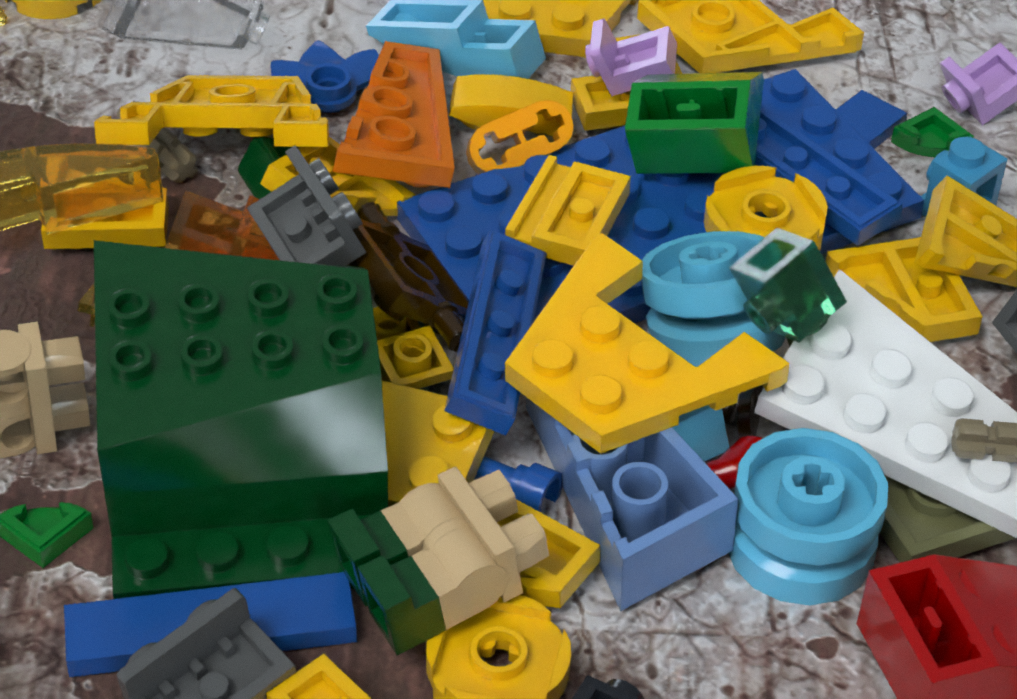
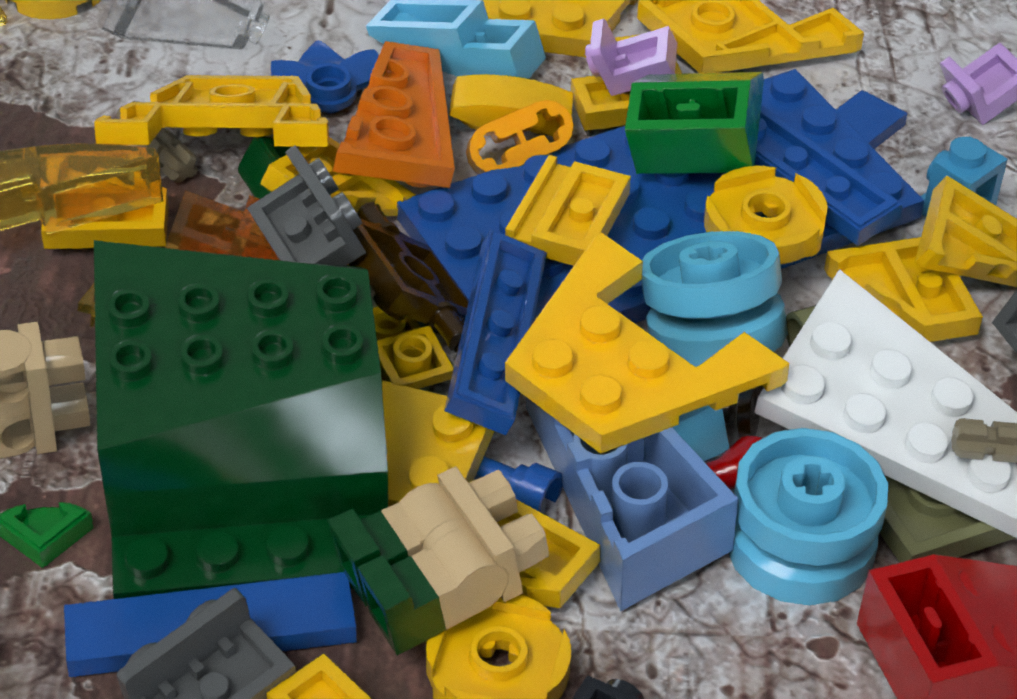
(787, 285): clear green brick -> none
(927, 133): green tile -> none

